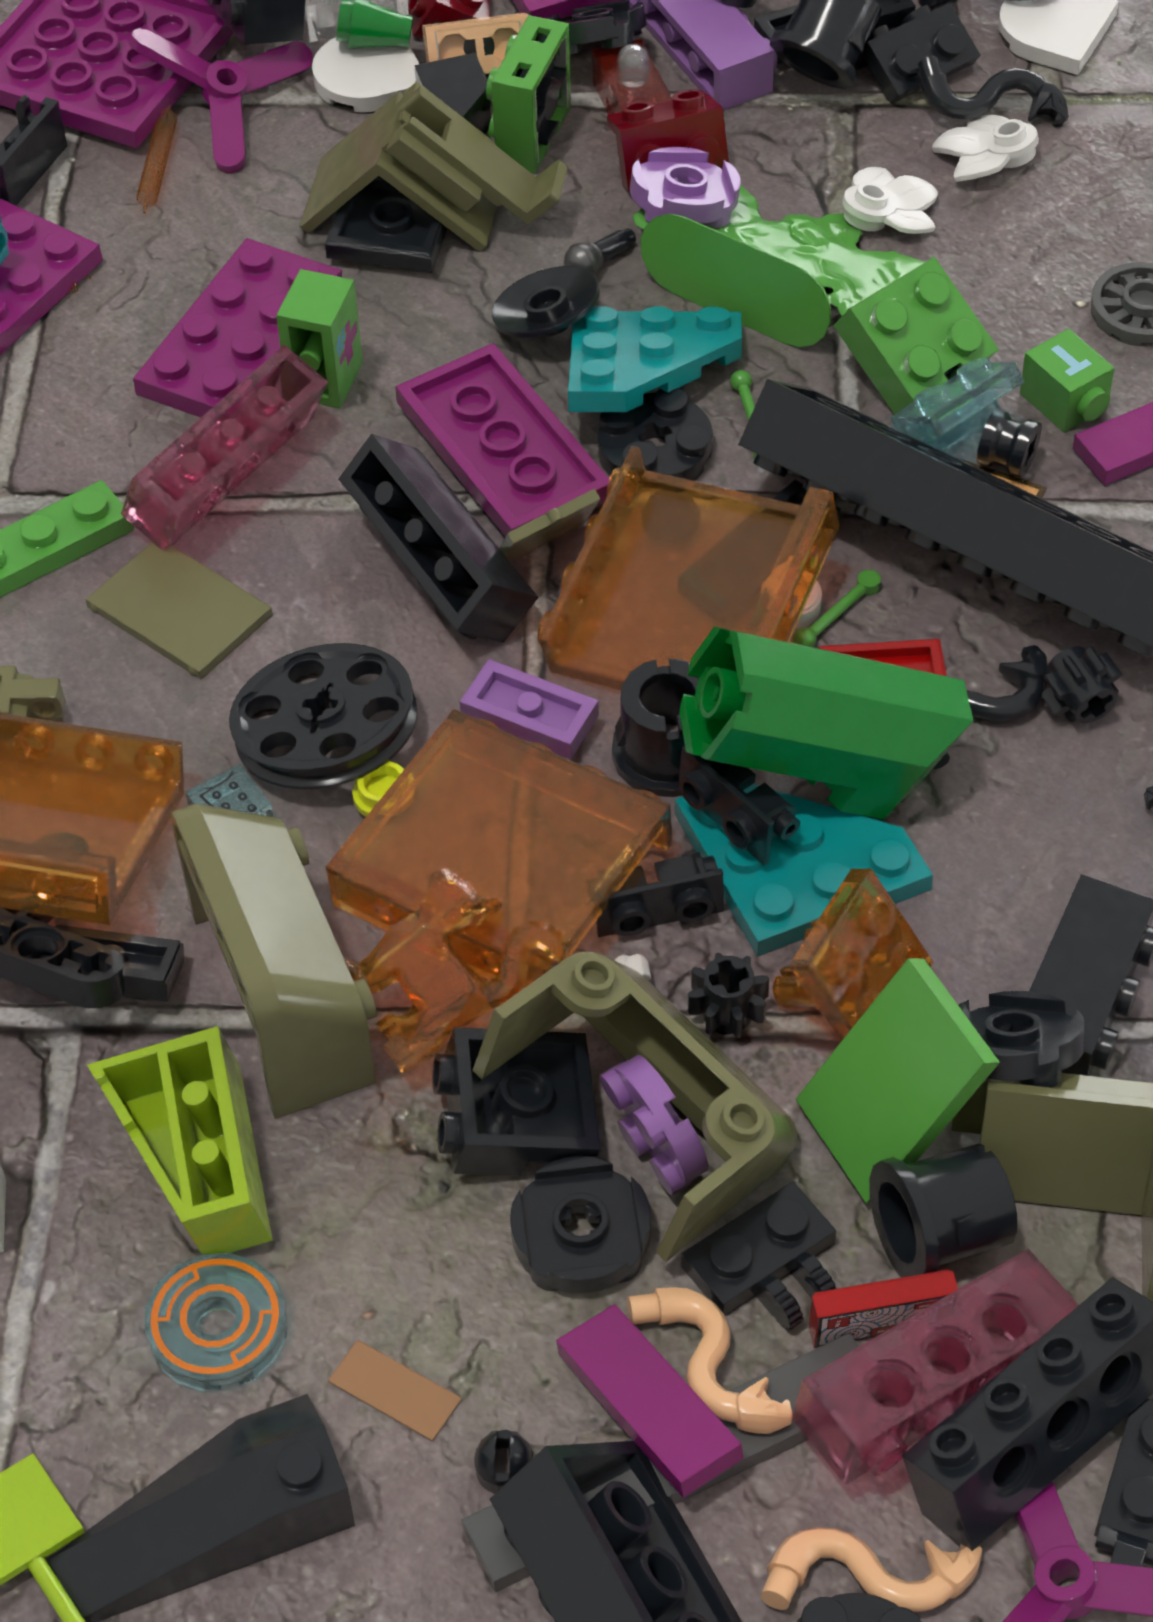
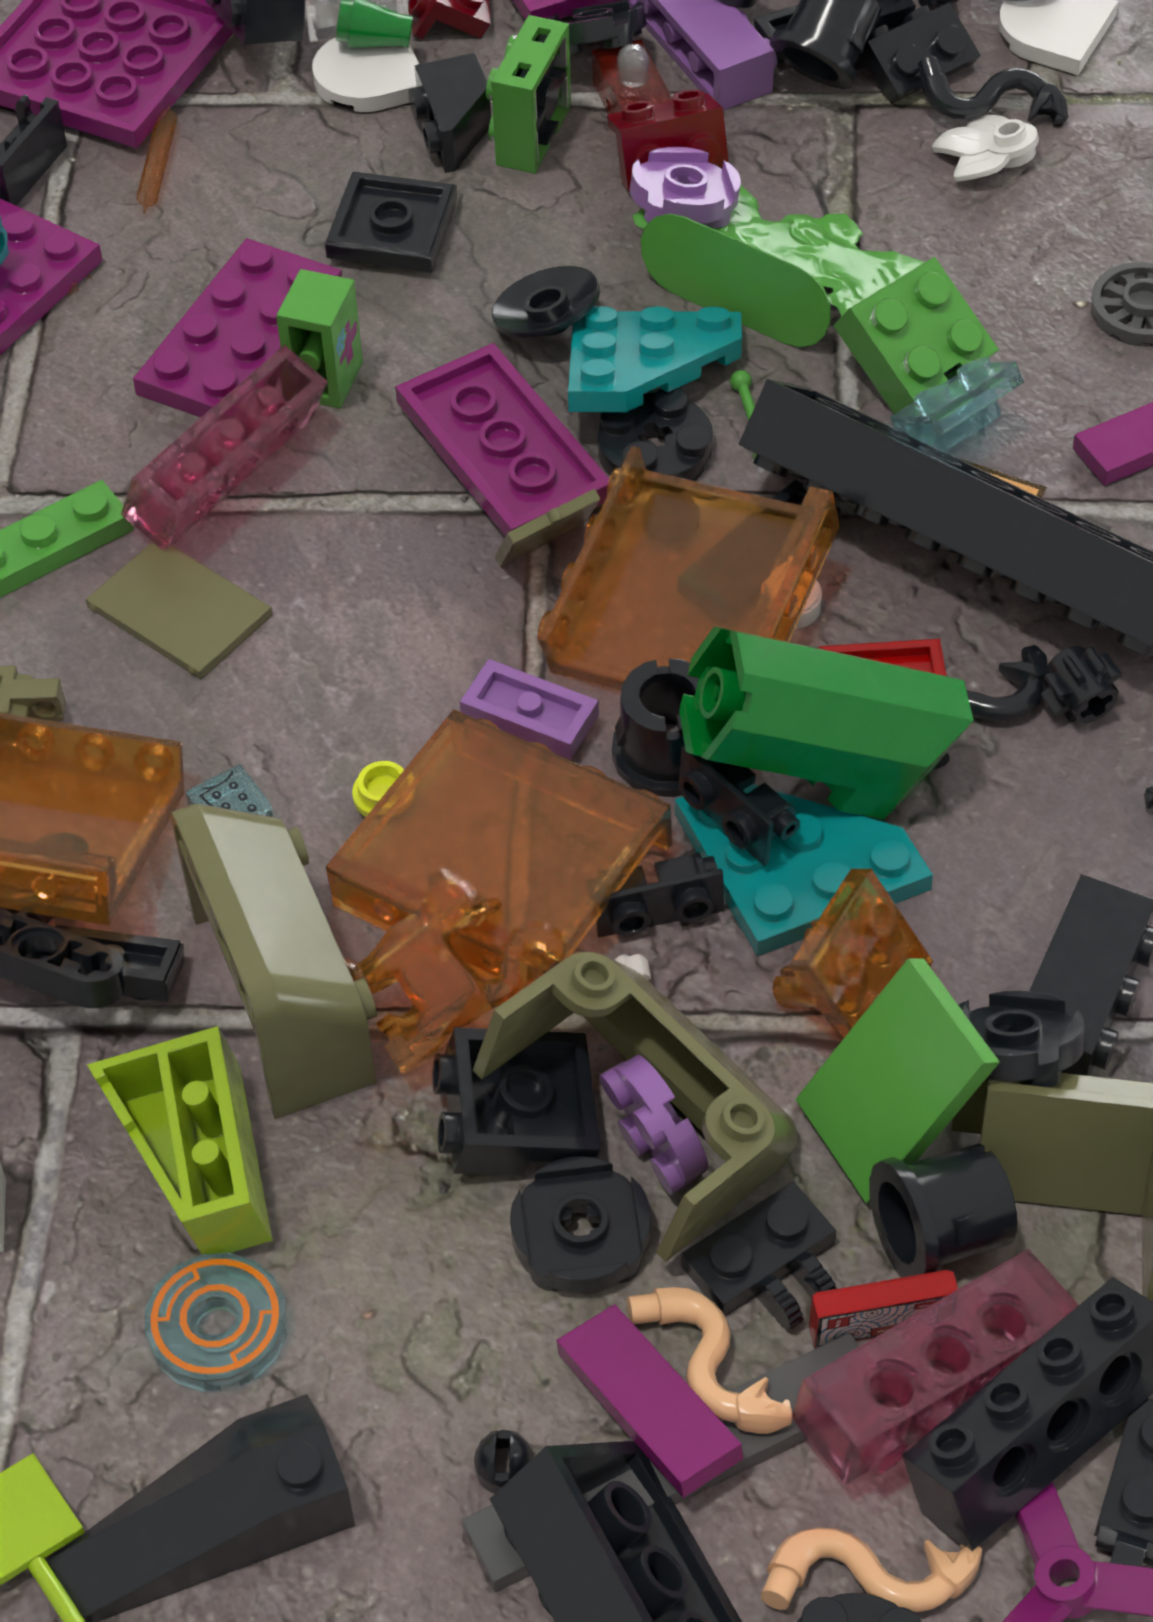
(225, 85): magenta piece -> none
(338, 726): black wedge -> none
(394, 1390): medium nougat sticker -> none
(435, 163): olive piece -> none
(438, 539): black brick -> none
(481, 36): light nougat piece -> none
(593, 255): piece -> none
(728, 995): black gear -> none
(867, 584): bright green hinge -> none
(881, 199): white plate -> none
(1009, 442): black wheel -> none
(1067, 380): bright green brick -> none

